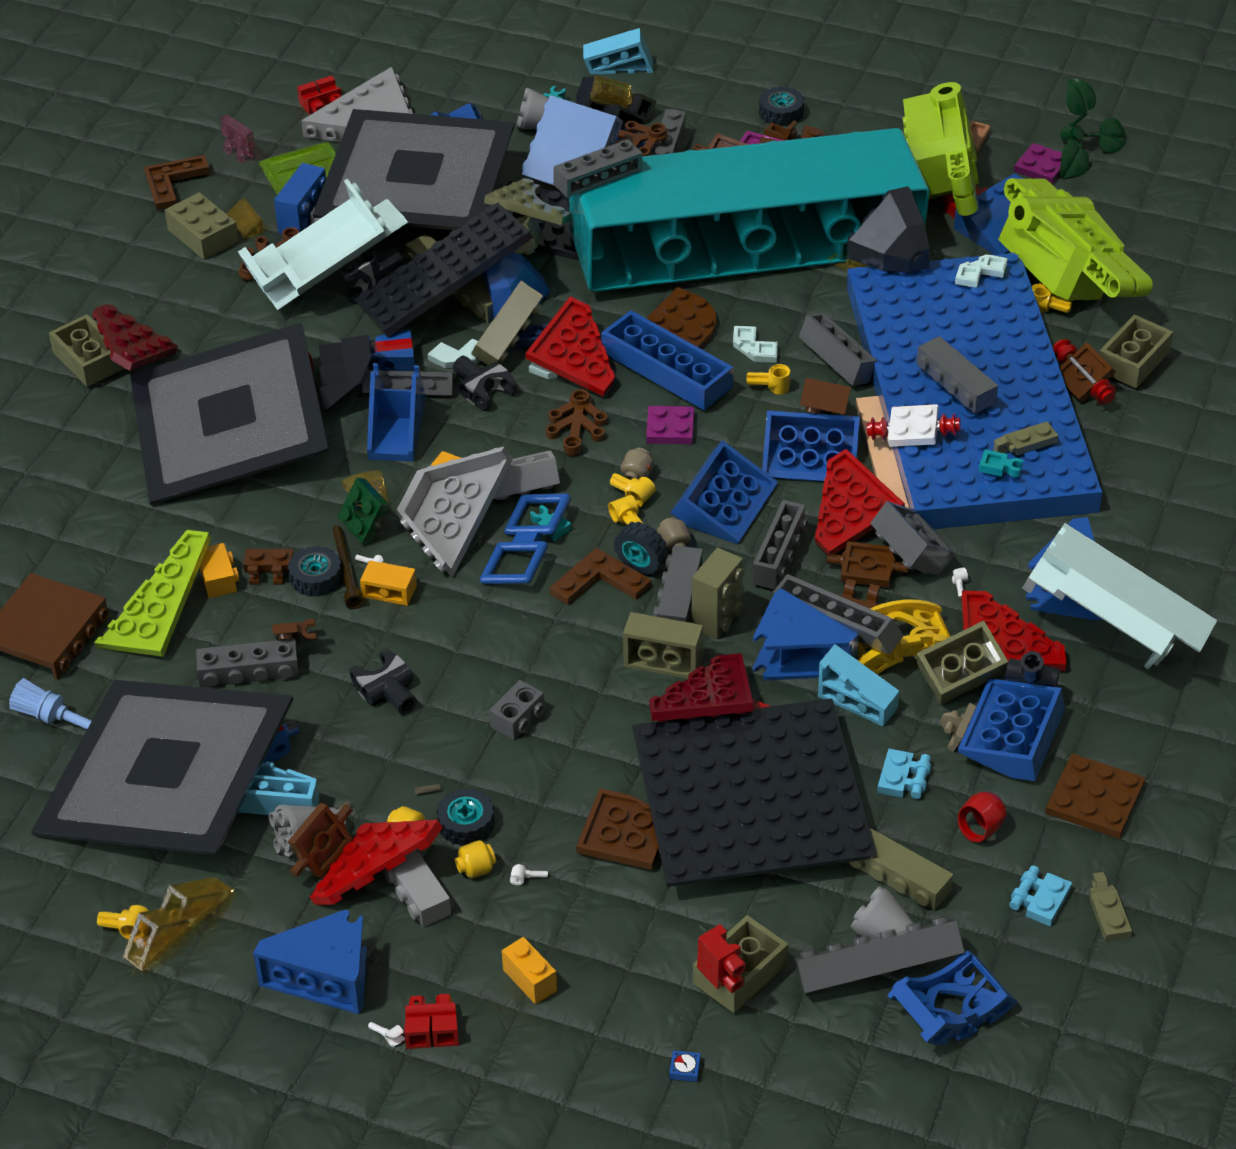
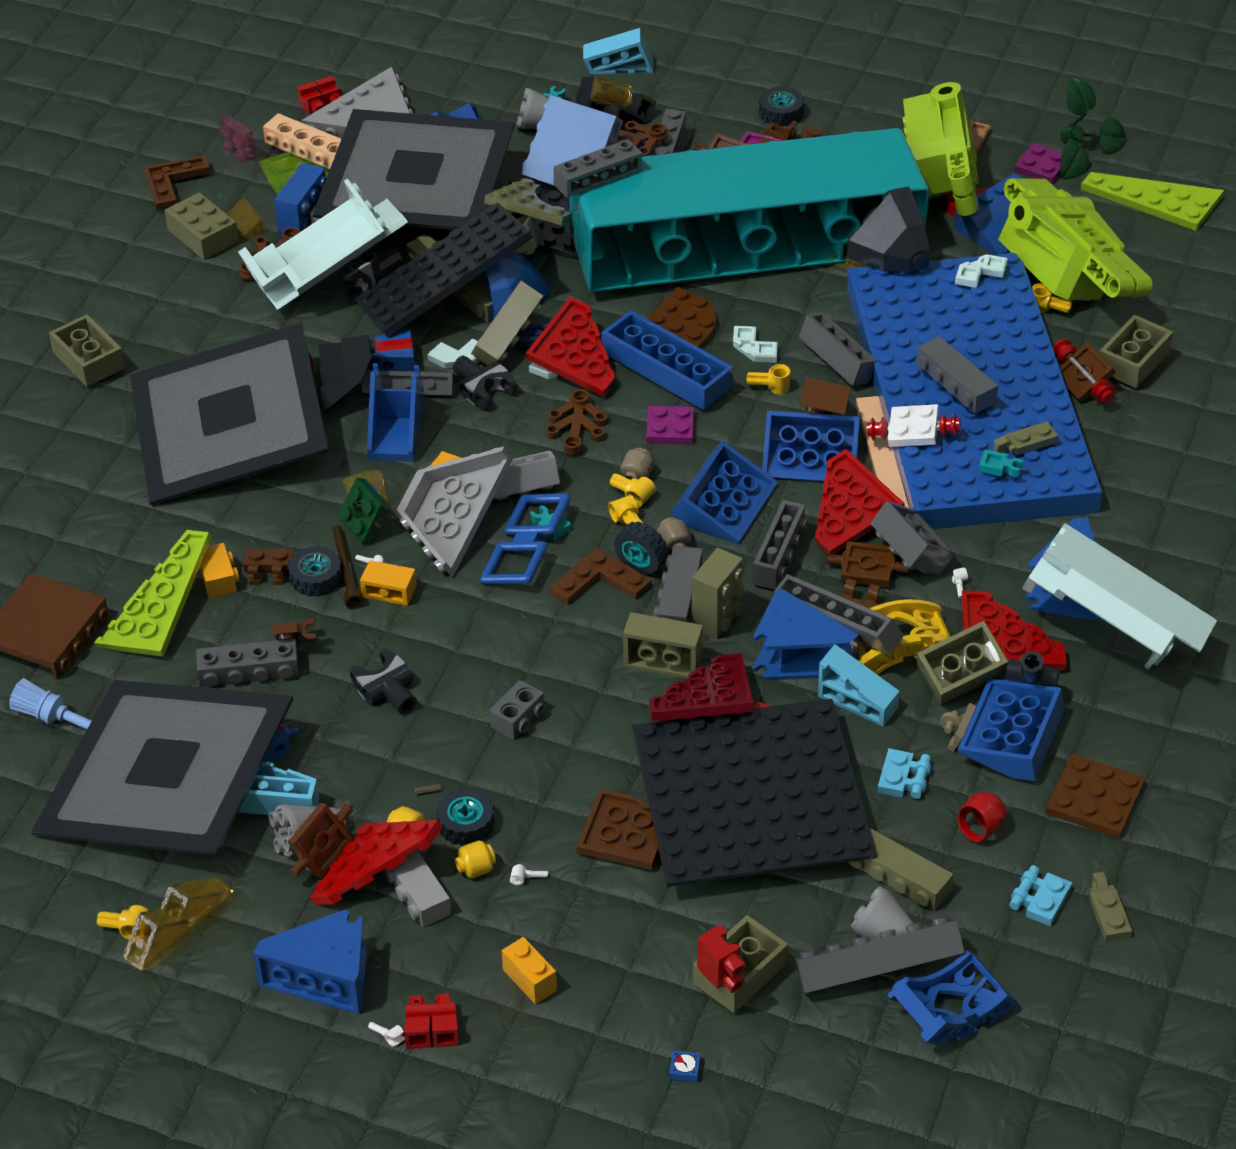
(129, 341): dark red plate -> none
(301, 140): none -> light nougat brick
(1169, 201): none -> lime wing

